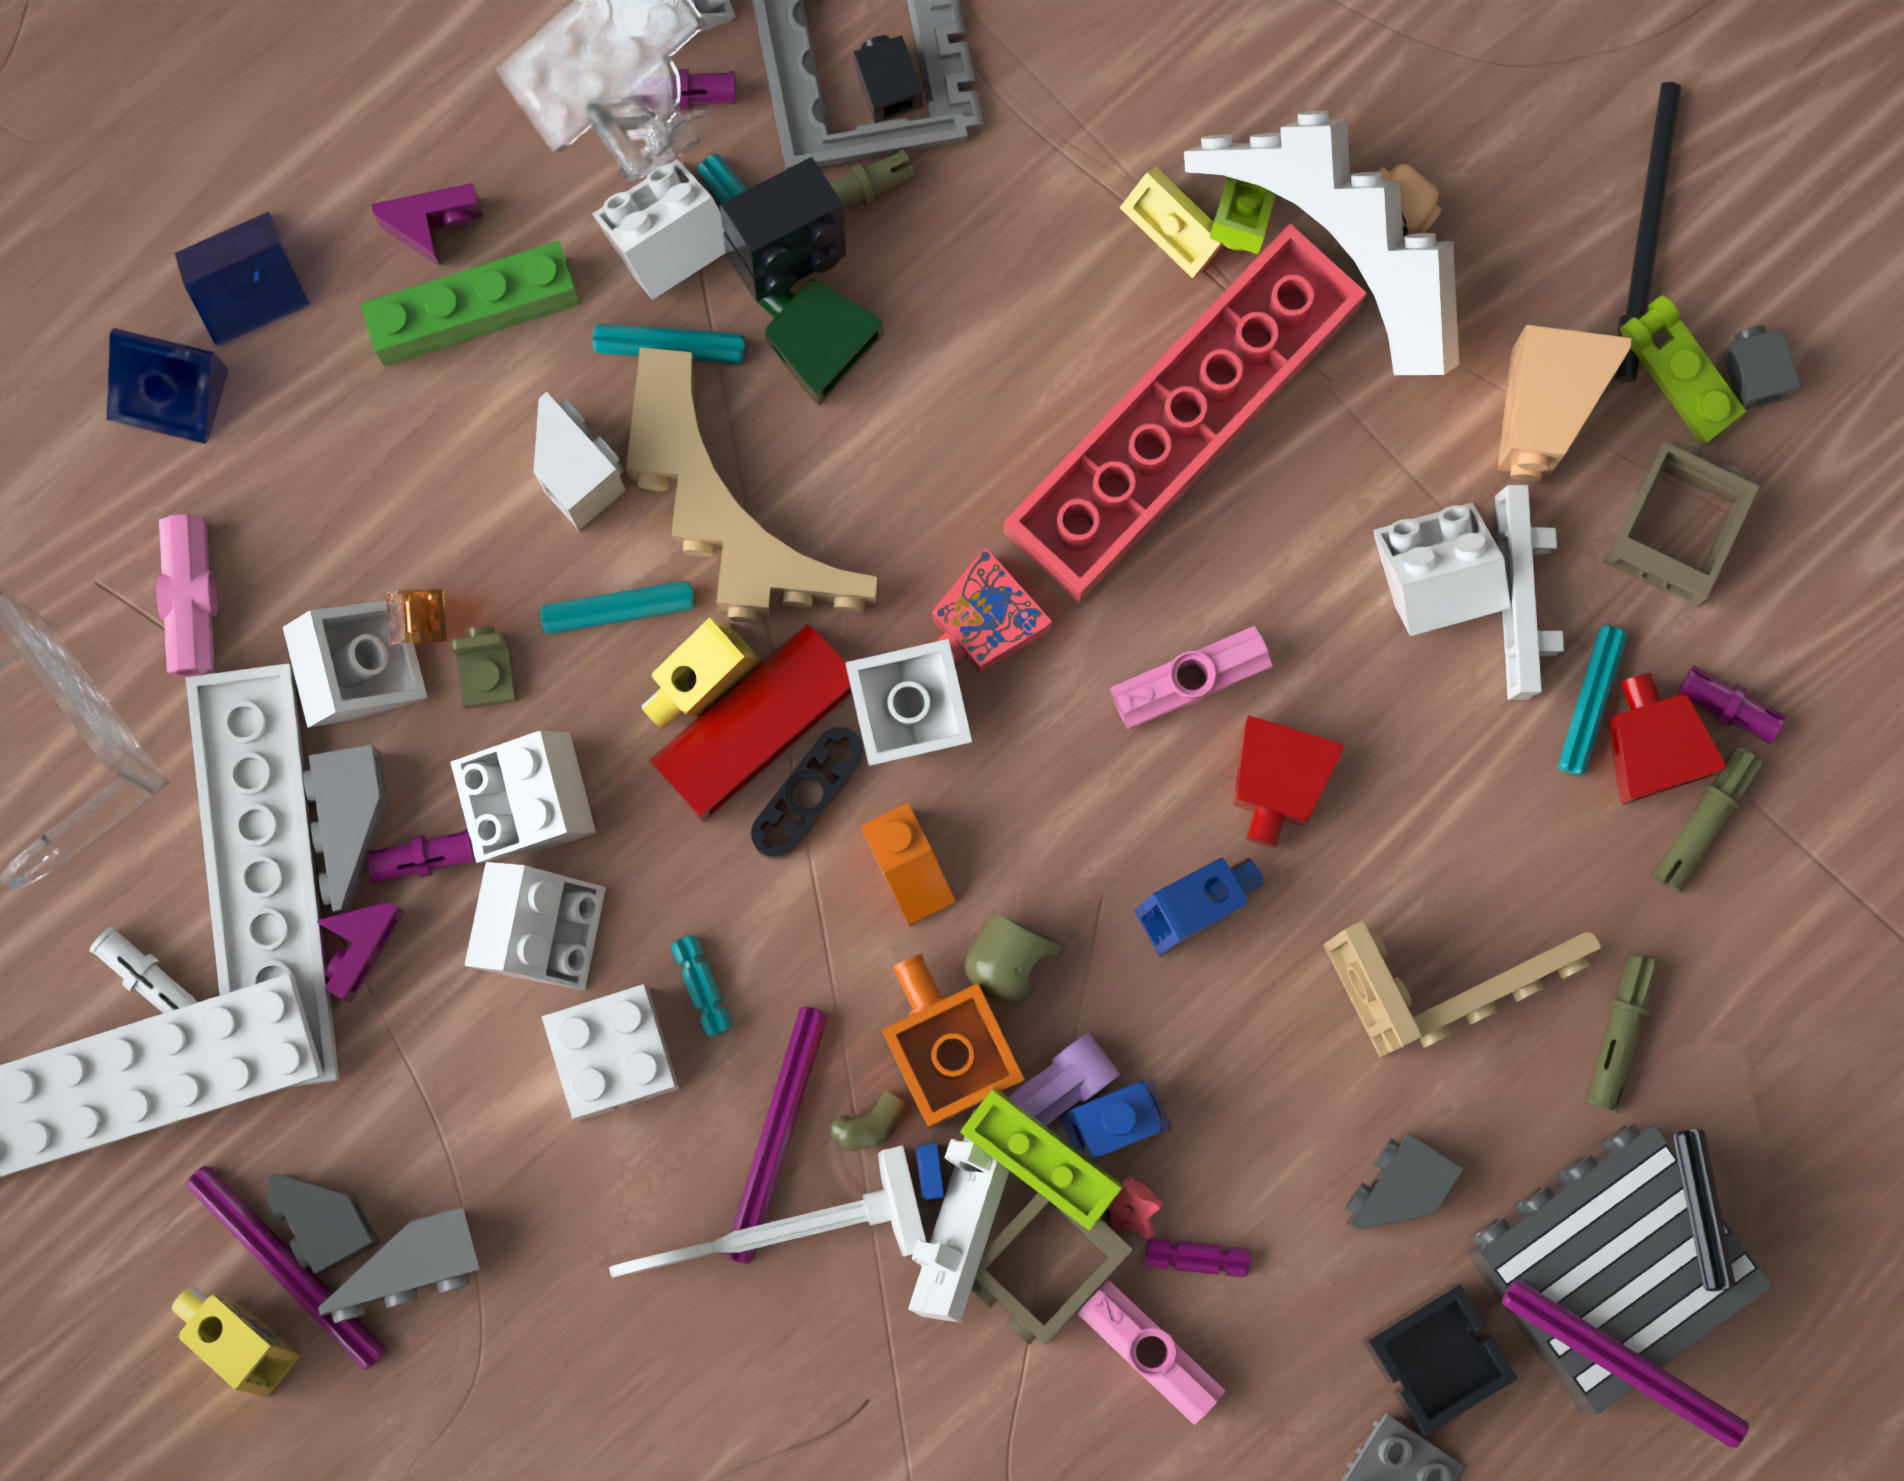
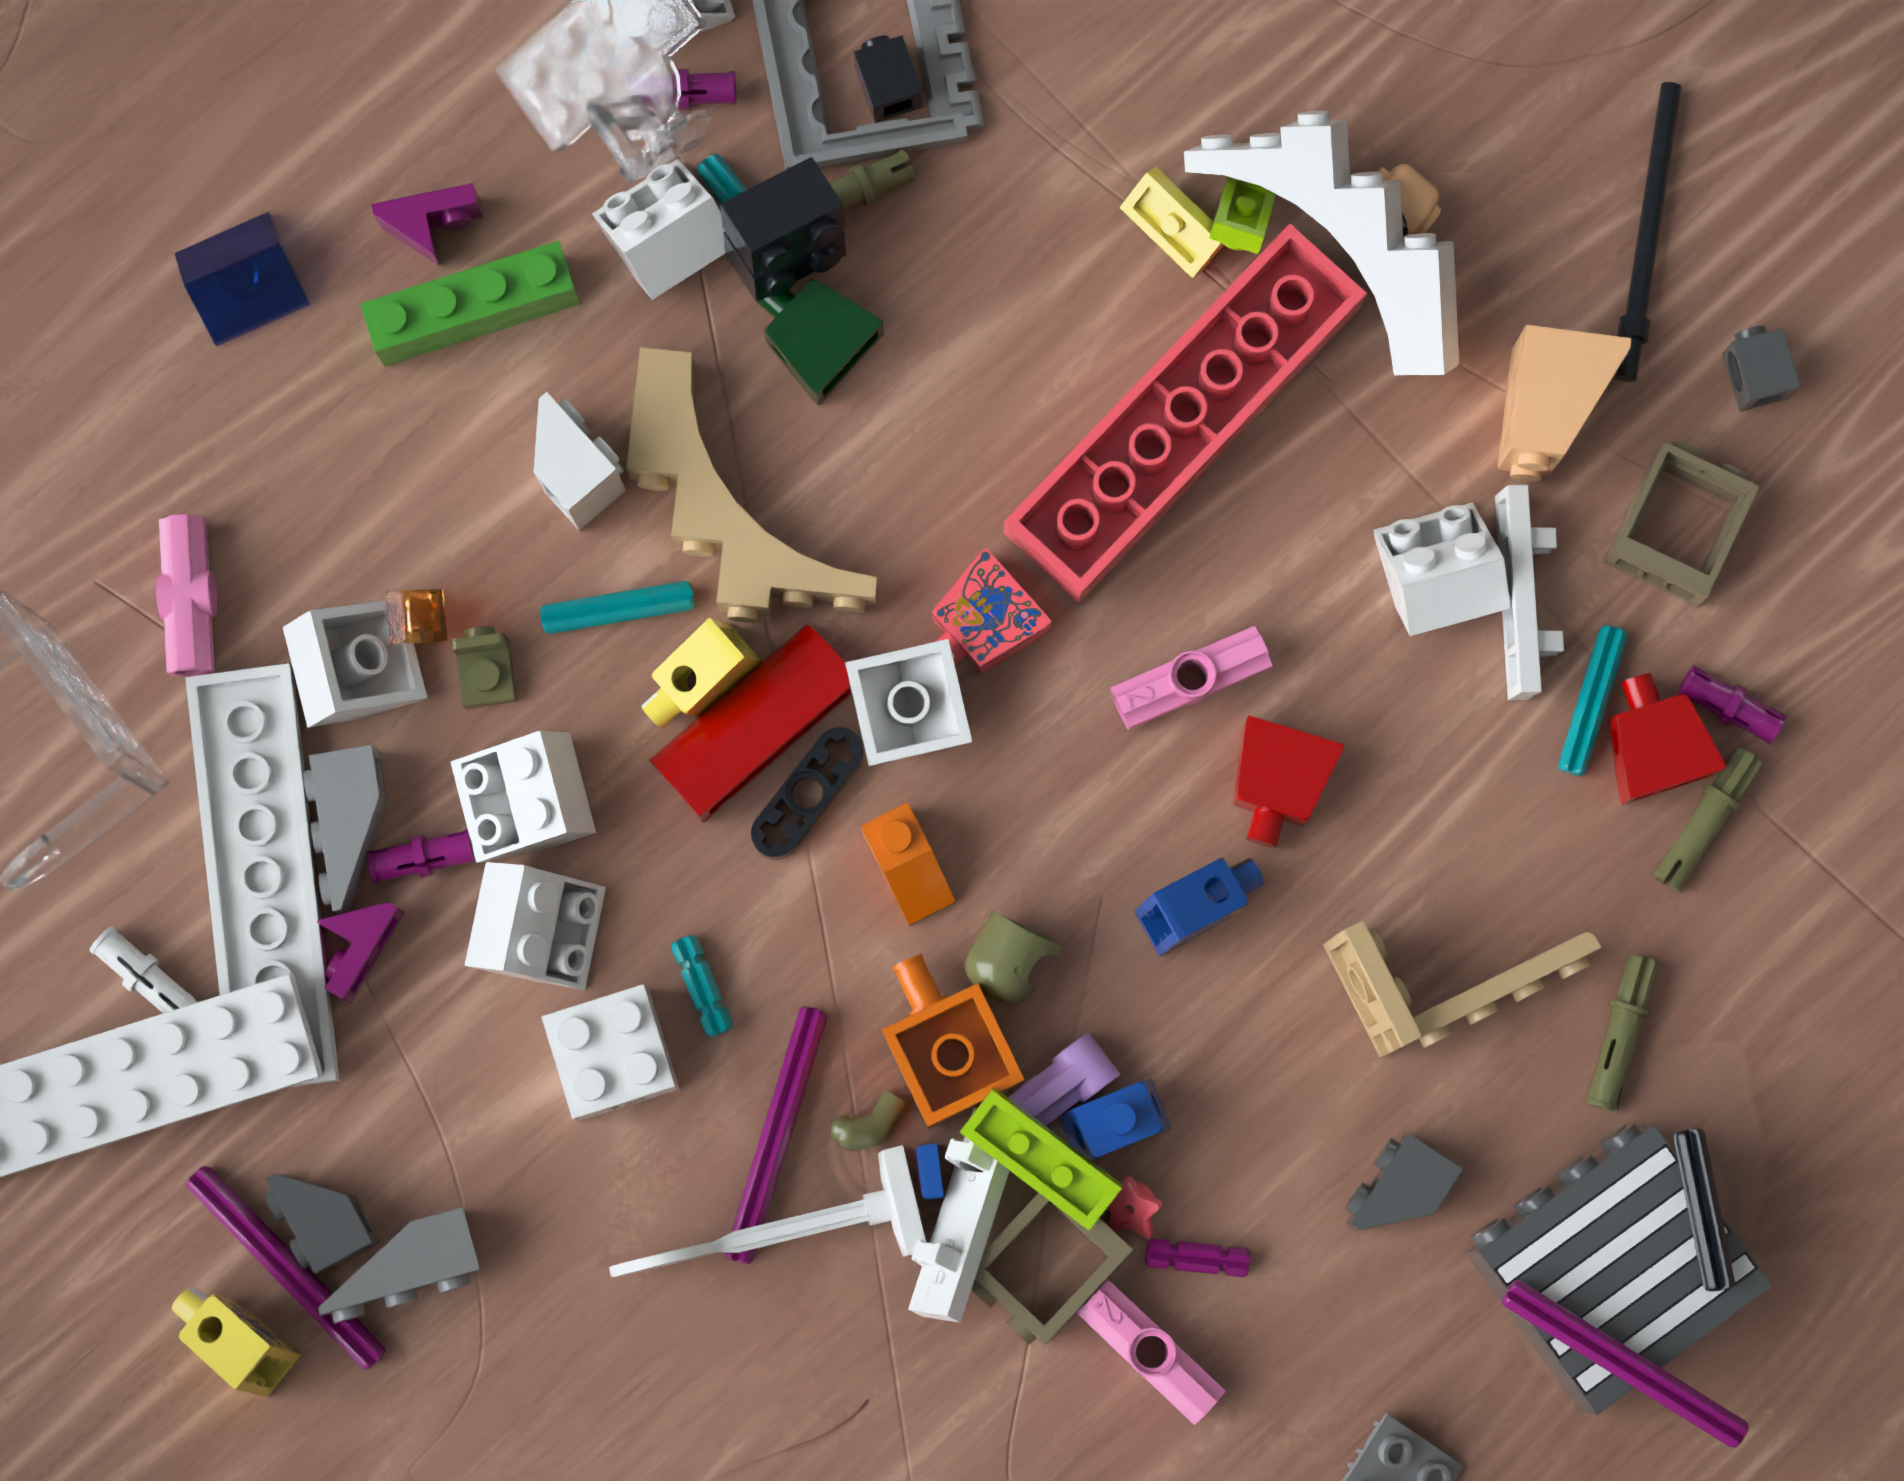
(163, 385): clear blue slope -> none
(703, 344): teal axle -> none
(1439, 1359): black piece -> none
(1683, 371): lime plate -> none

